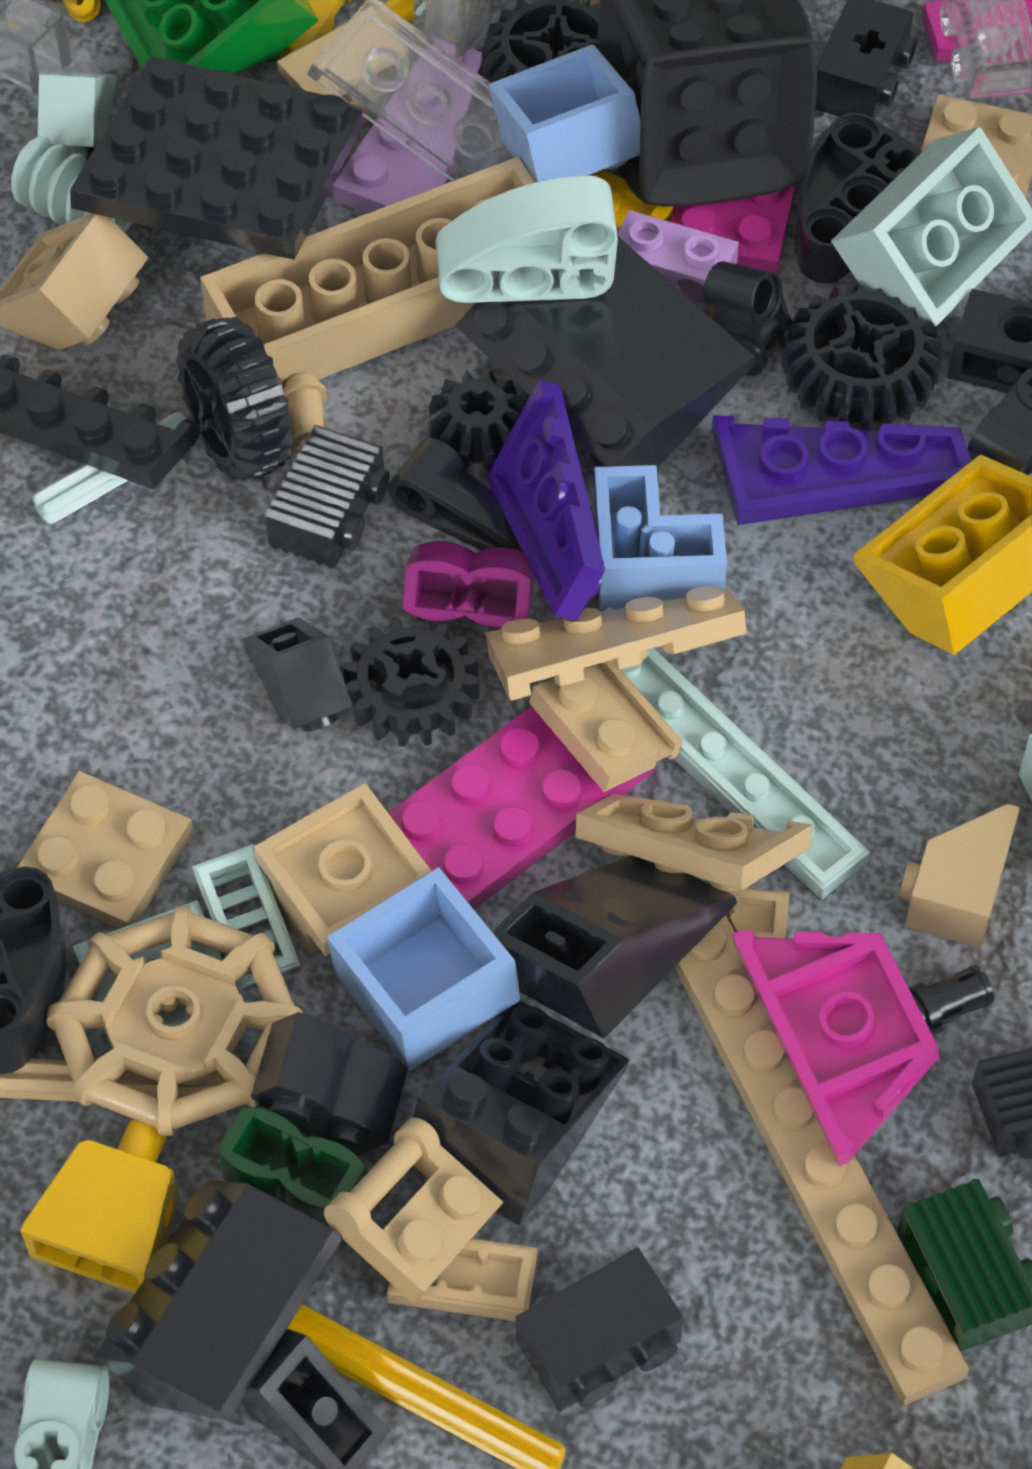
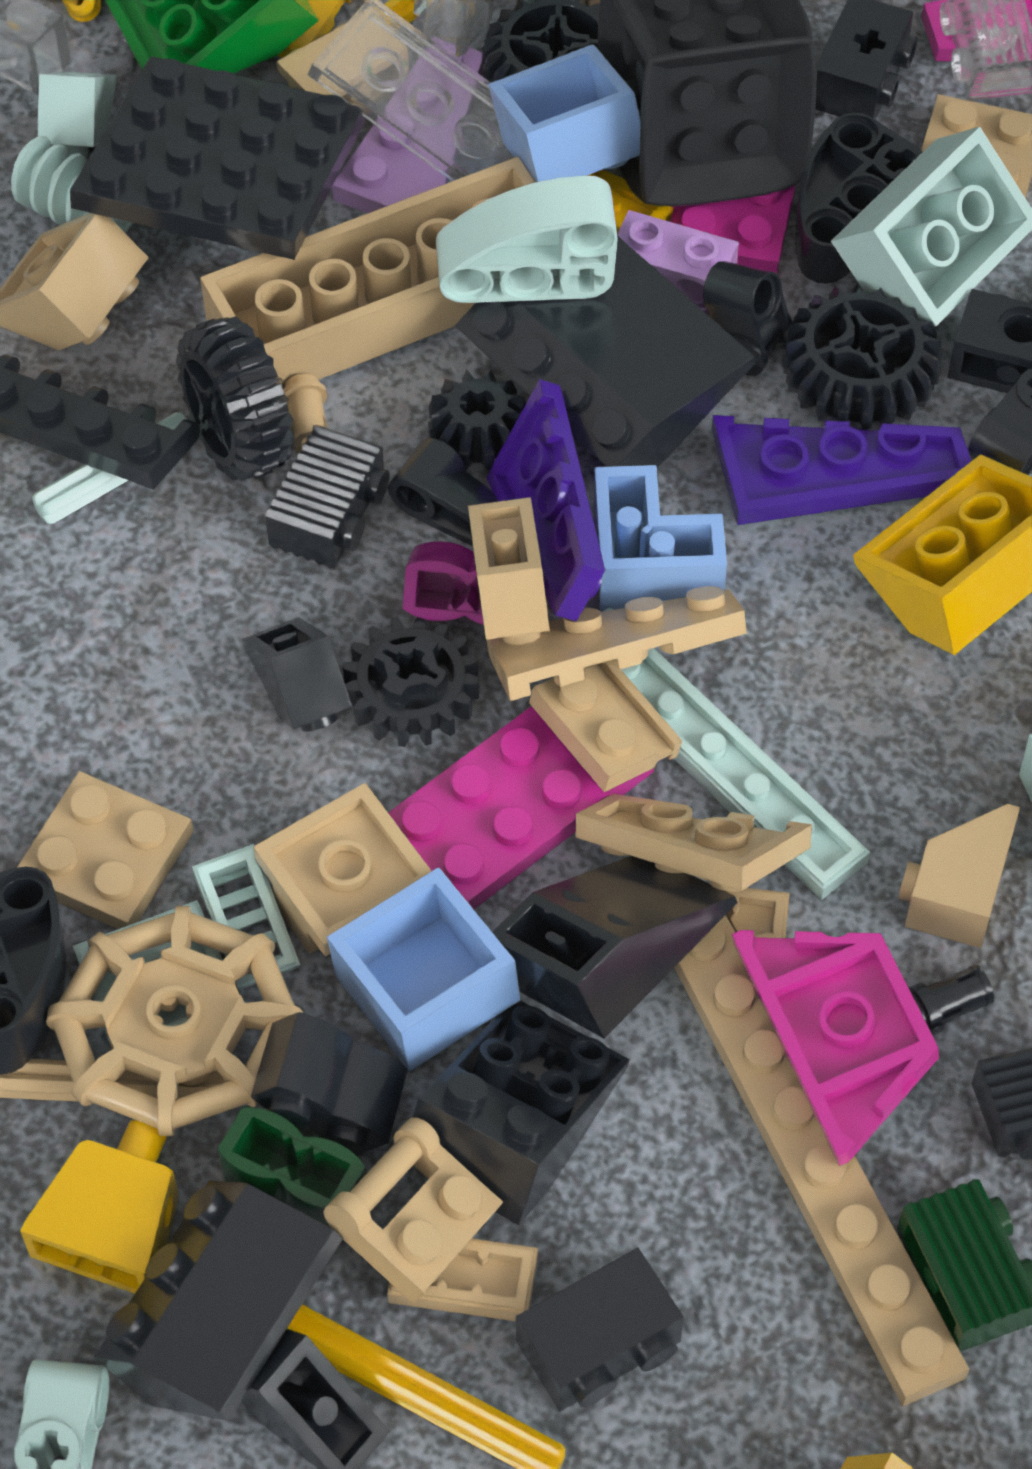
(508, 569): none -> tan slope

